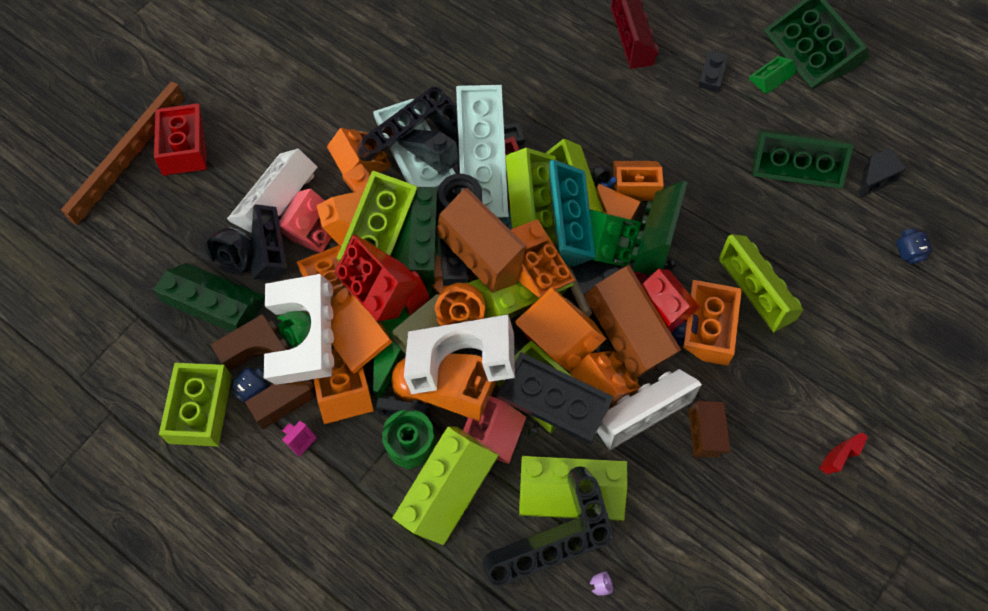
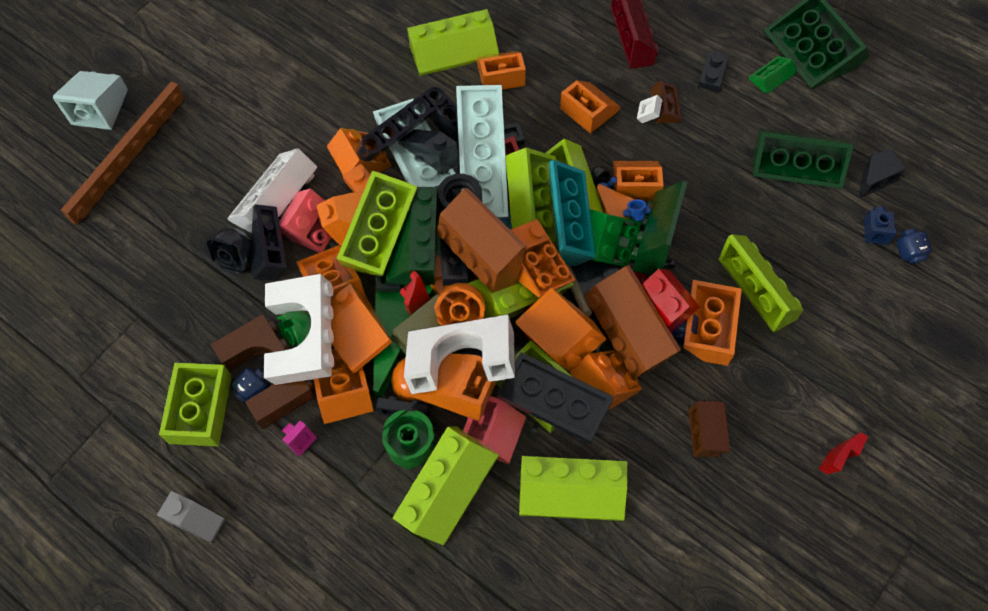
(92, 99): none -> light aqua slope
(179, 139): red slope -> none
(191, 517): none -> light grey slope
(208, 297): dark green slope -> none
(375, 279): red slope -> none
(452, 42): none -> lime slope
(502, 69): none -> orange slope
(556, 537): black beam -> none
(587, 105): none -> orange slope
(602, 584): lavender hinge -> none
(636, 210): none -> blue plate
(647, 407): white slope -> none
(649, 109): none -> white plate
(670, 106): none -> reddish brown slope
(879, 226): none -> dark blue brick

